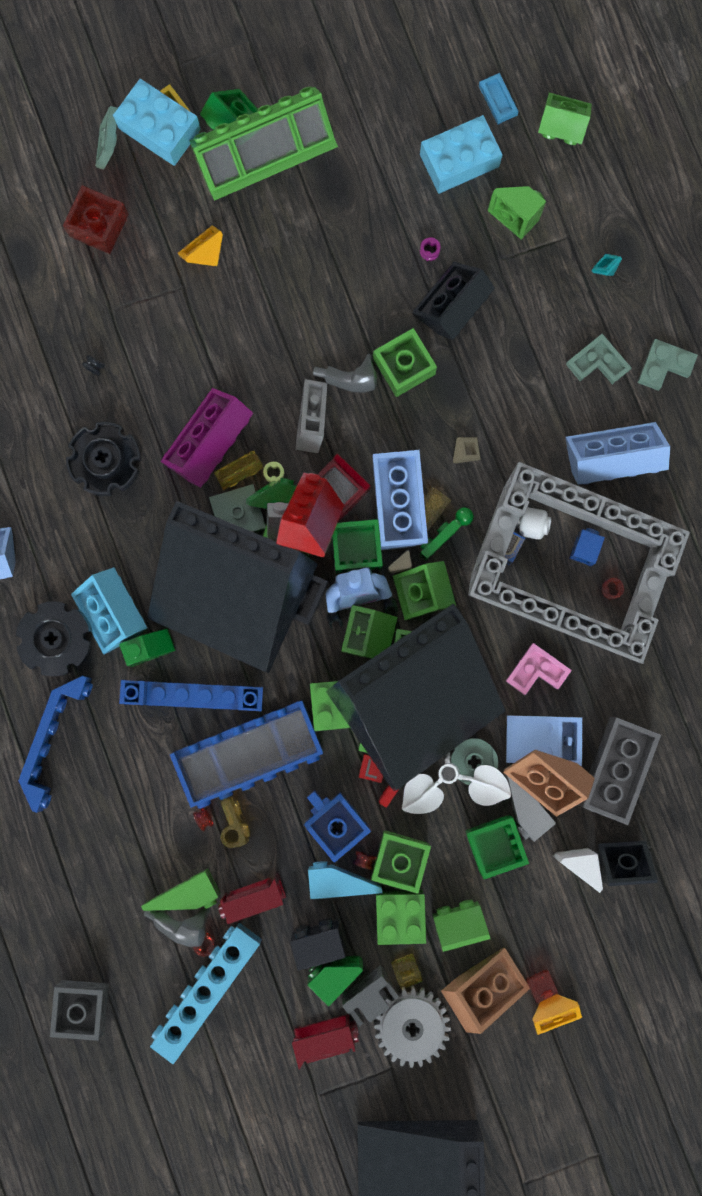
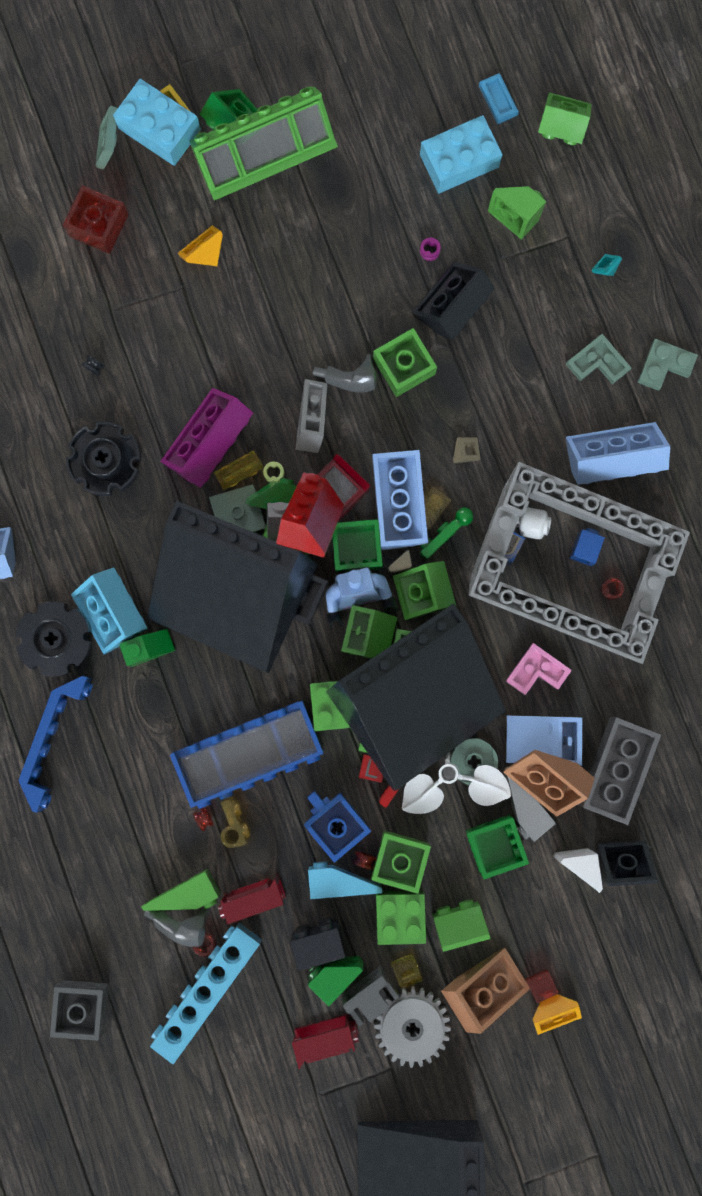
(191, 695): blue slope -> none

